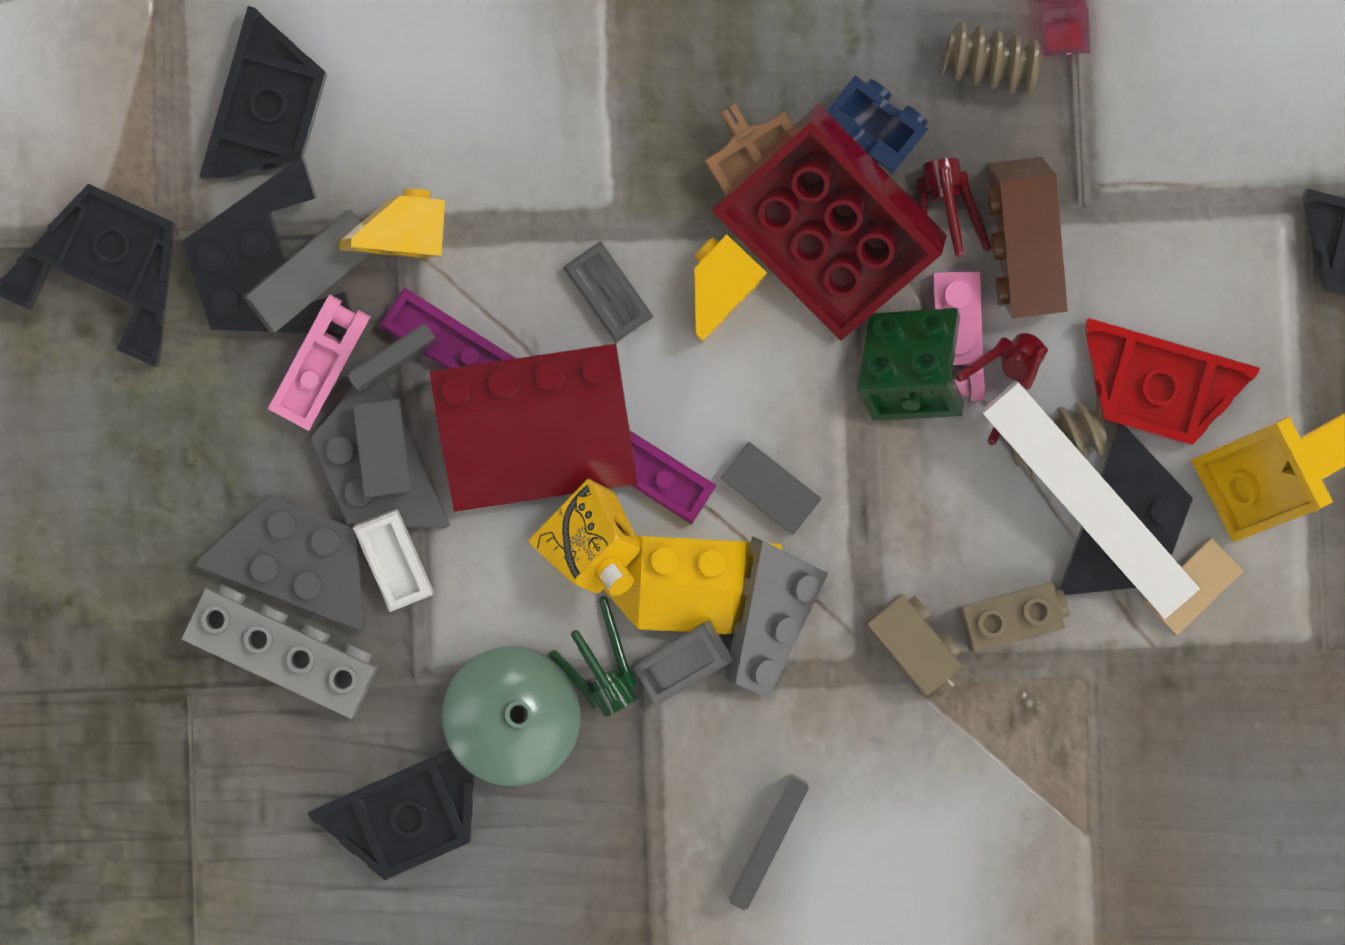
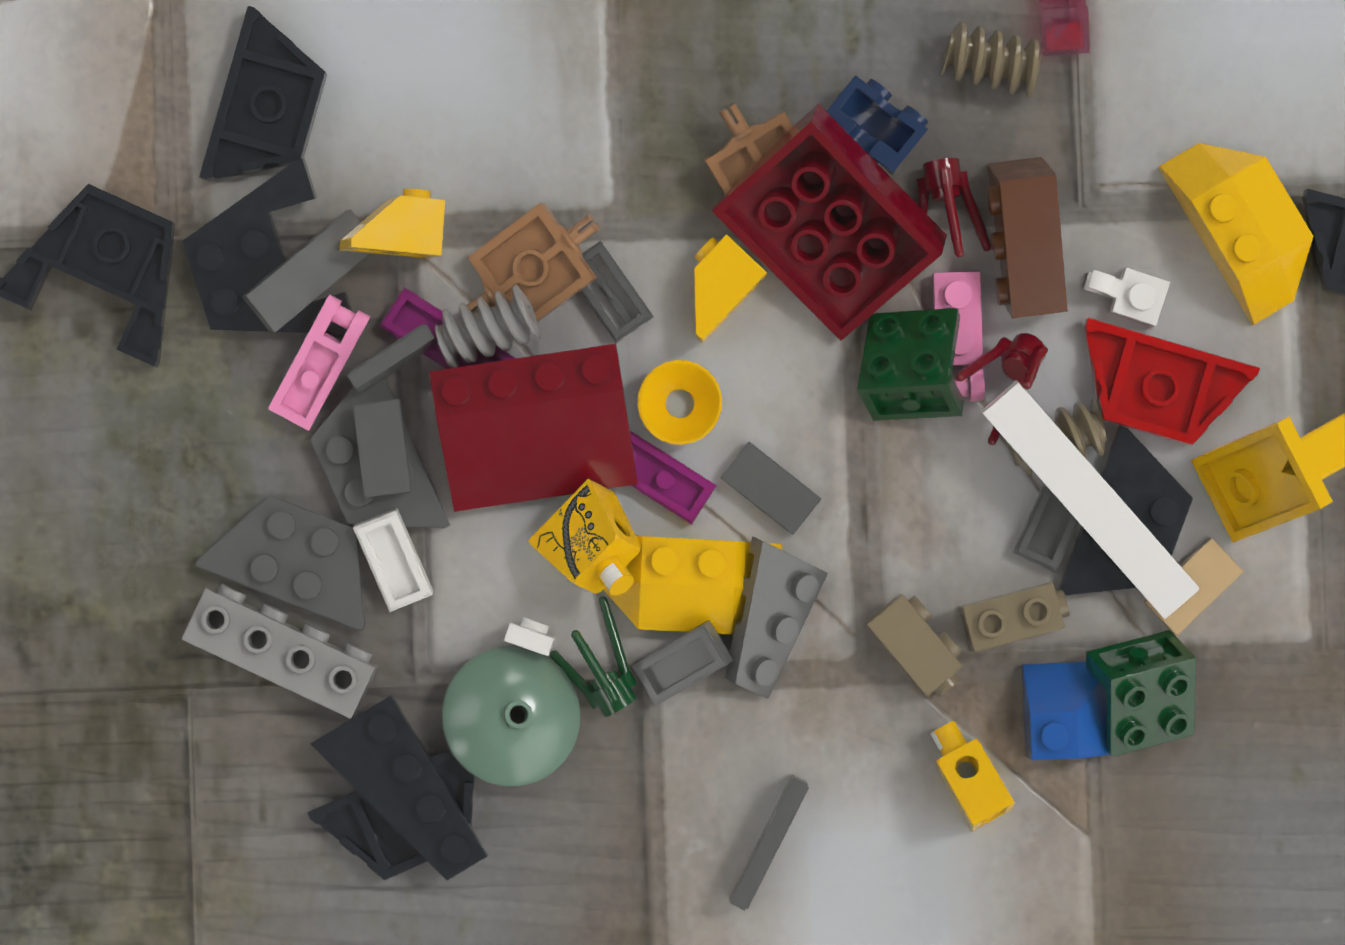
(398, 778): none -> black wing
(486, 327): none -> light grey piece
(530, 635): none -> white plate
(538, 258): none -> medium nougat plate
(679, 376): none -> yellow piece
(978, 797): none -> yellow torso
(1046, 531): none -> dark grey tile
(1063, 712): none -> blue slope
(1134, 295): none -> white plate
(1147, 690): none -> dark green bracket
(1243, 223): none -> yellow wedge

